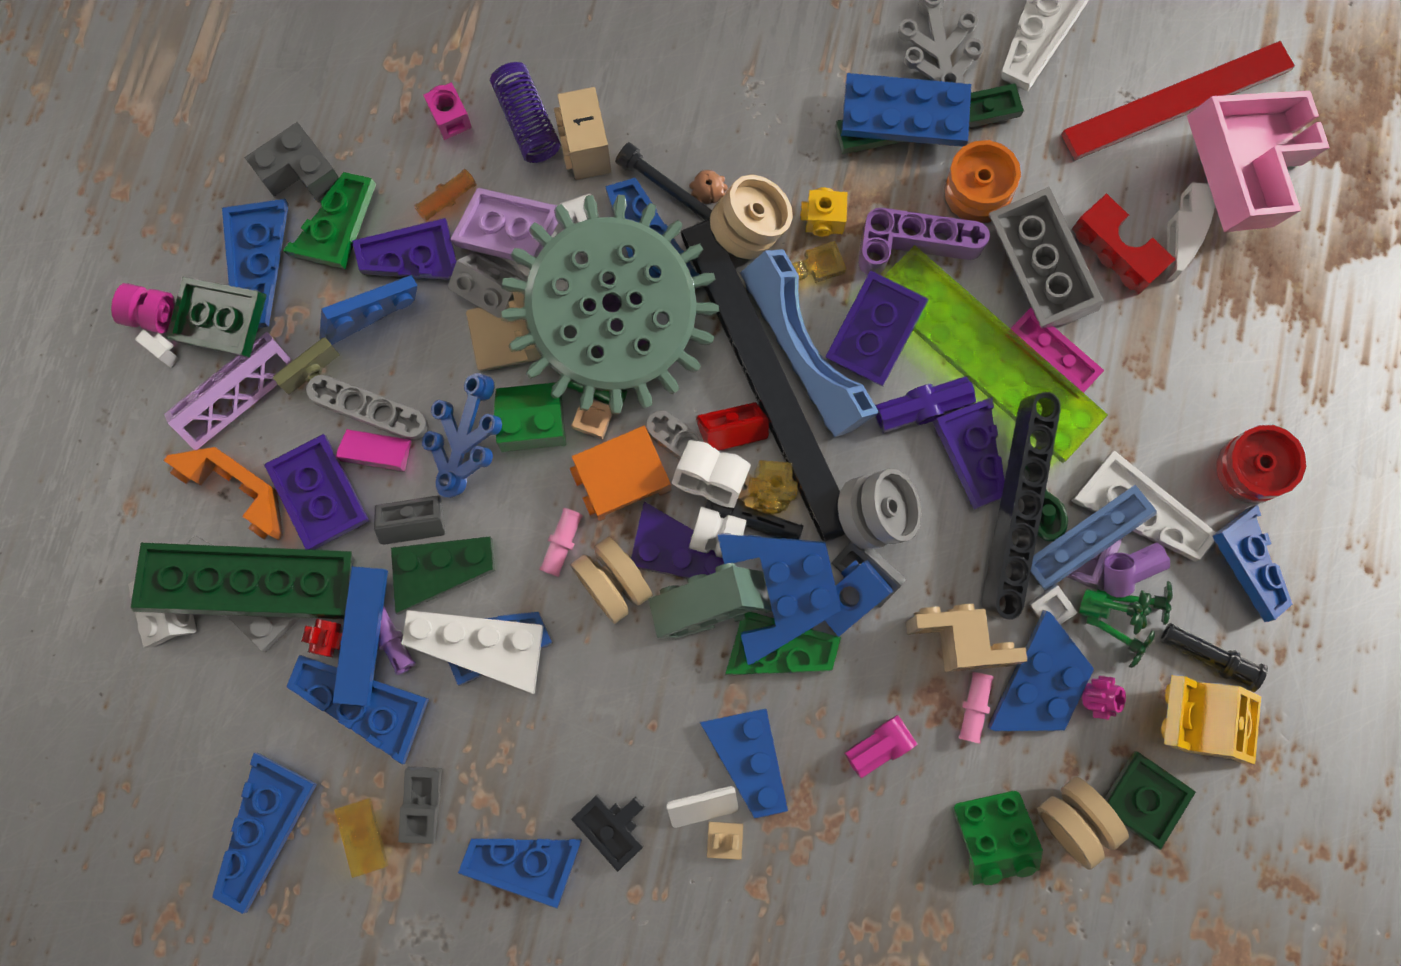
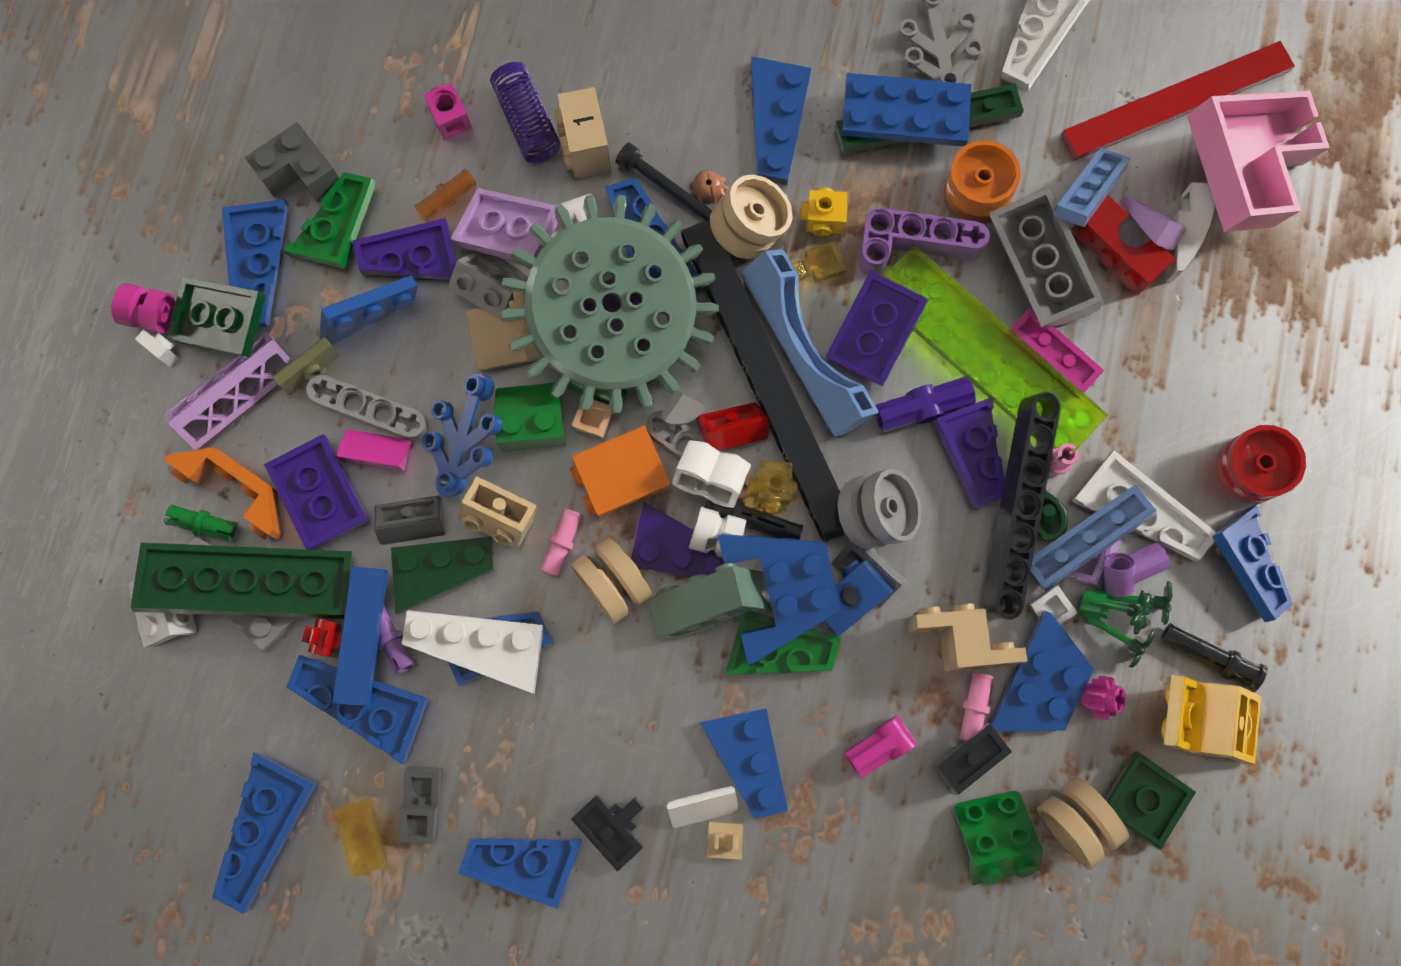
(201, 523): none -> green pin
(496, 513): none -> tan brick
(681, 409): none -> light grey tile
(778, 106): none -> blue wing
(972, 759): none -> black panel
(1062, 460): none -> bright pink pin
(1091, 187): none -> medium blue plate
(1157, 226): none -> lavender slope

